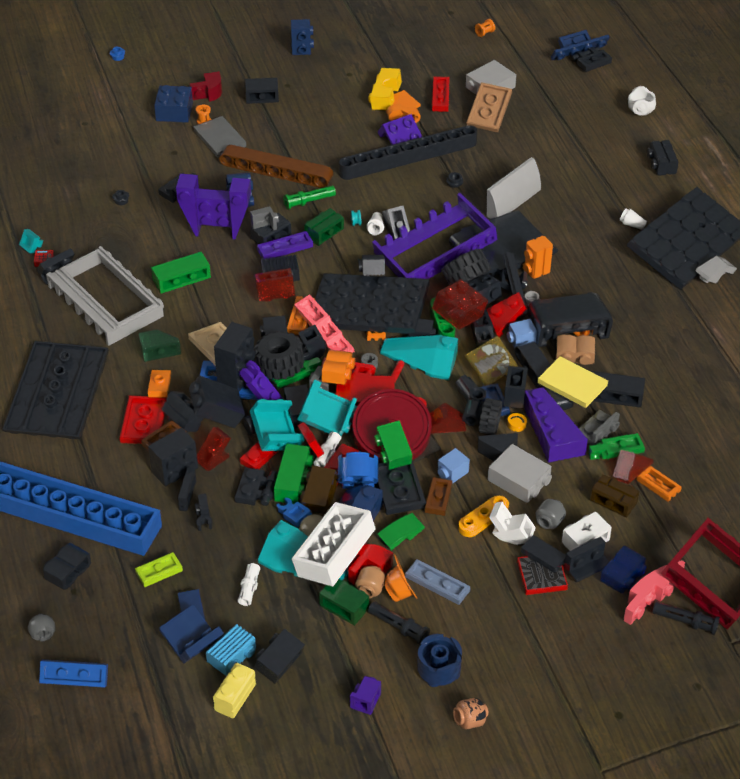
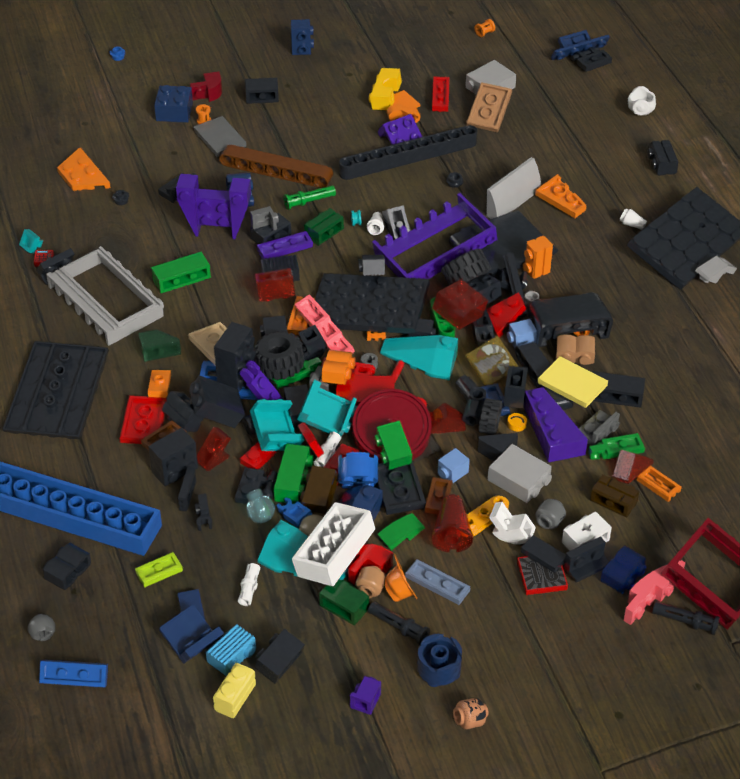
(81, 172): none -> orange wing
(260, 507): none -> clear light blue piece
(452, 526): none -> clear red cone
(559, 195): none -> orange wing

